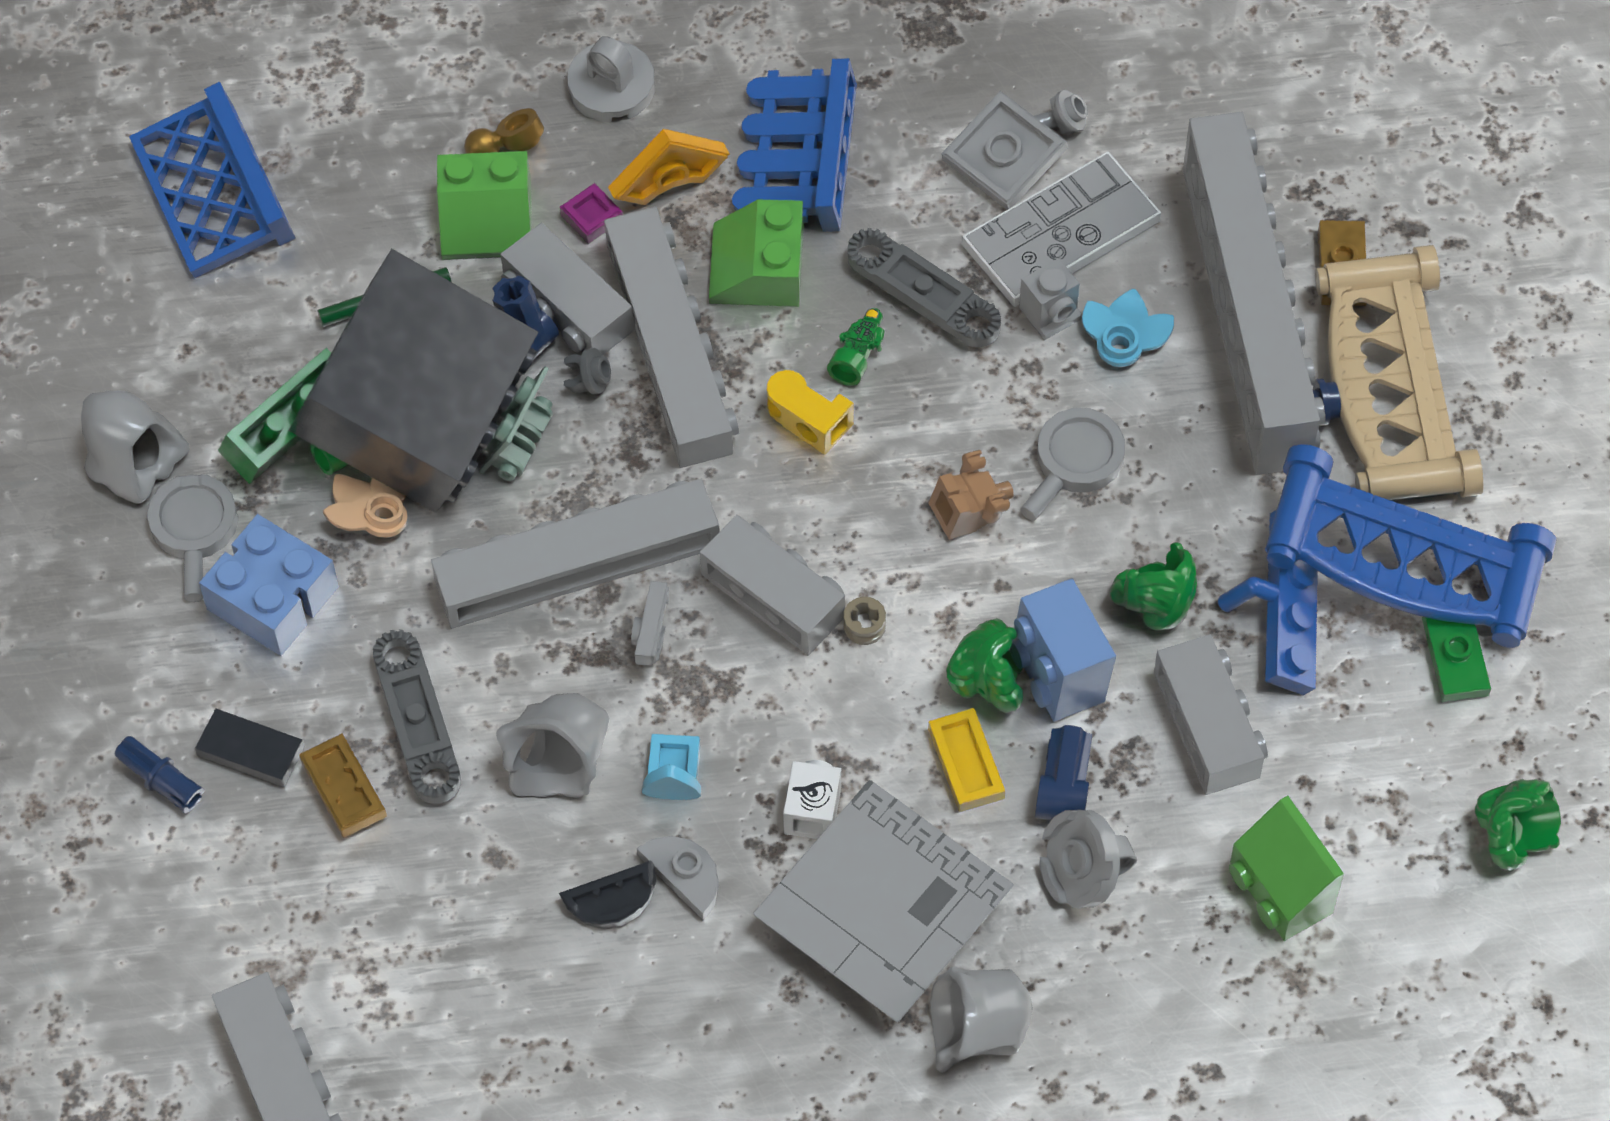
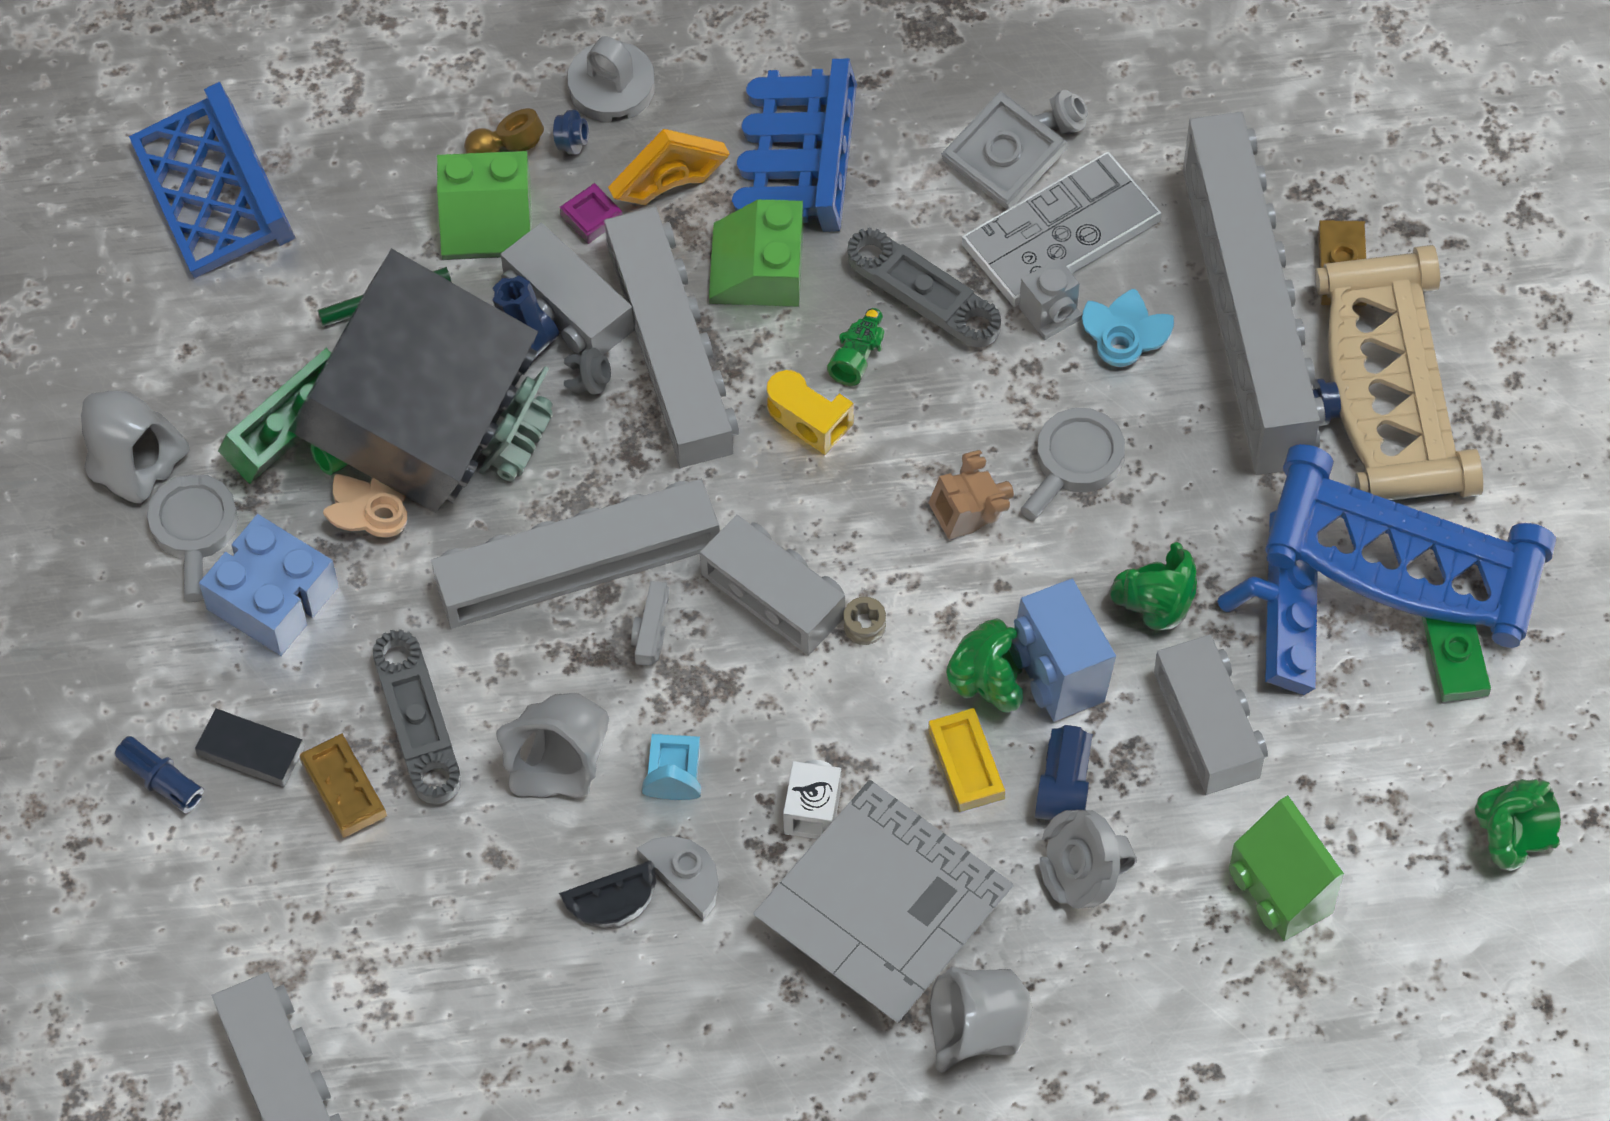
(570, 132): none -> dark blue plate

